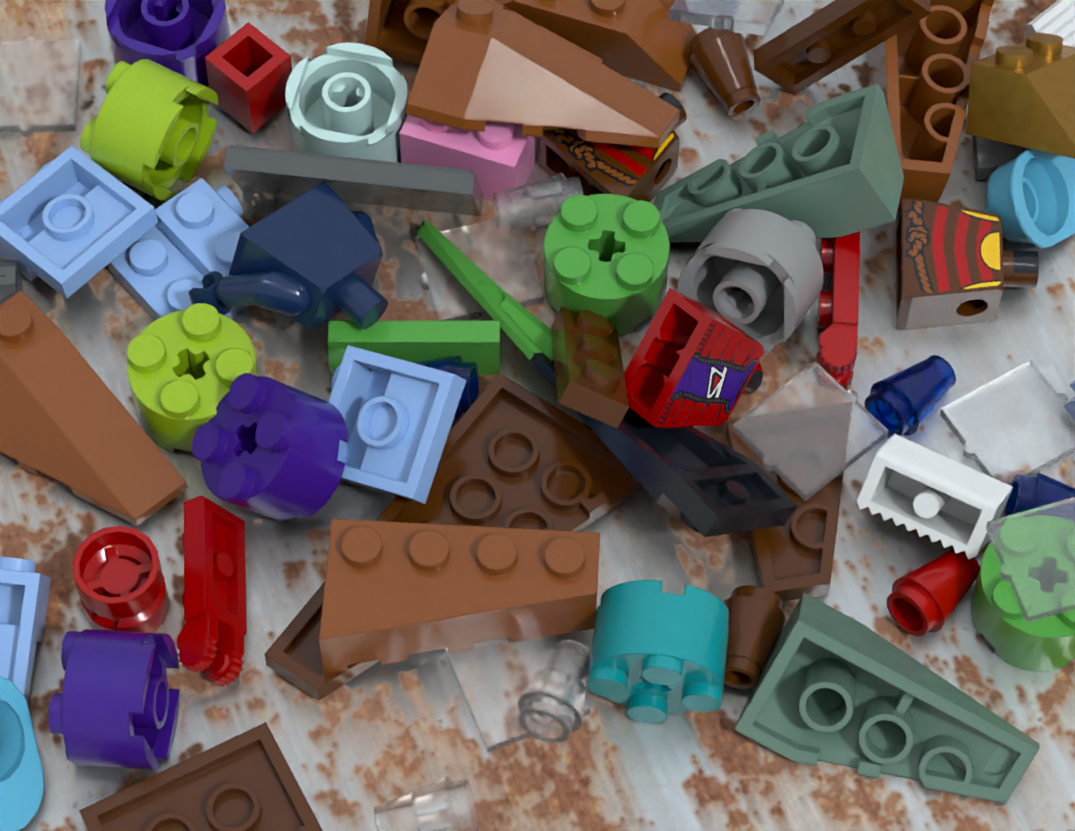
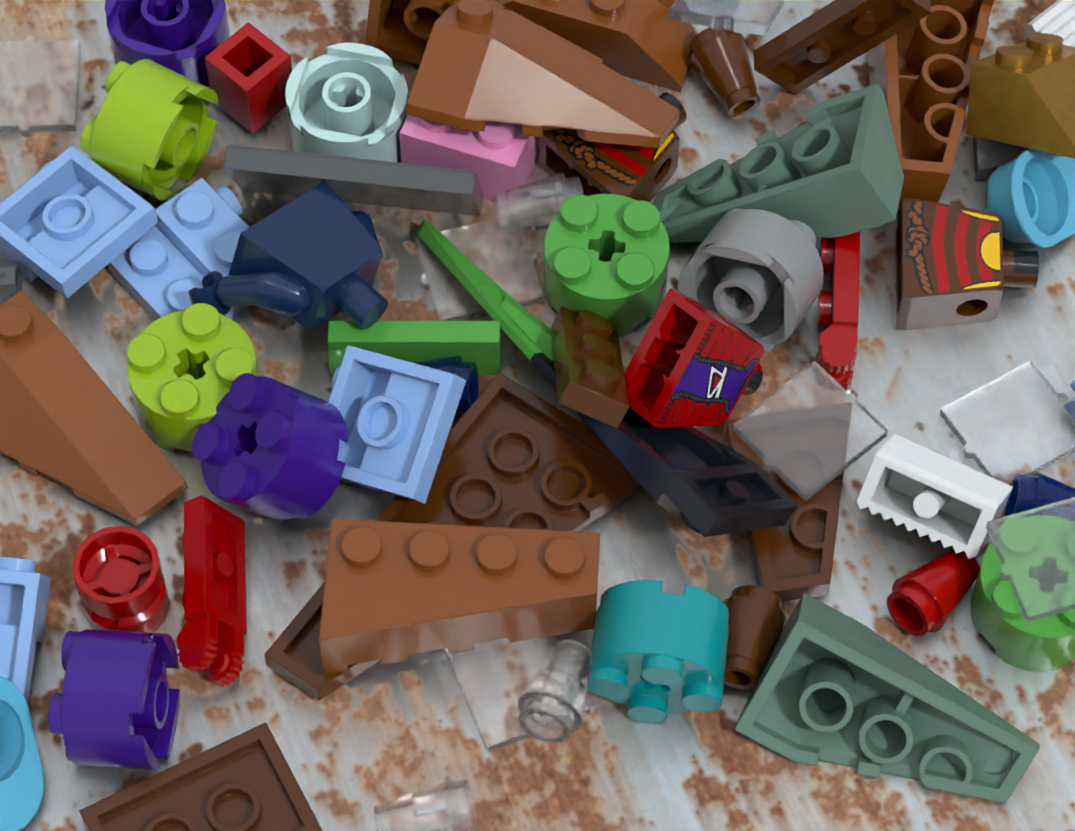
(910, 395): clear blue cone -> none

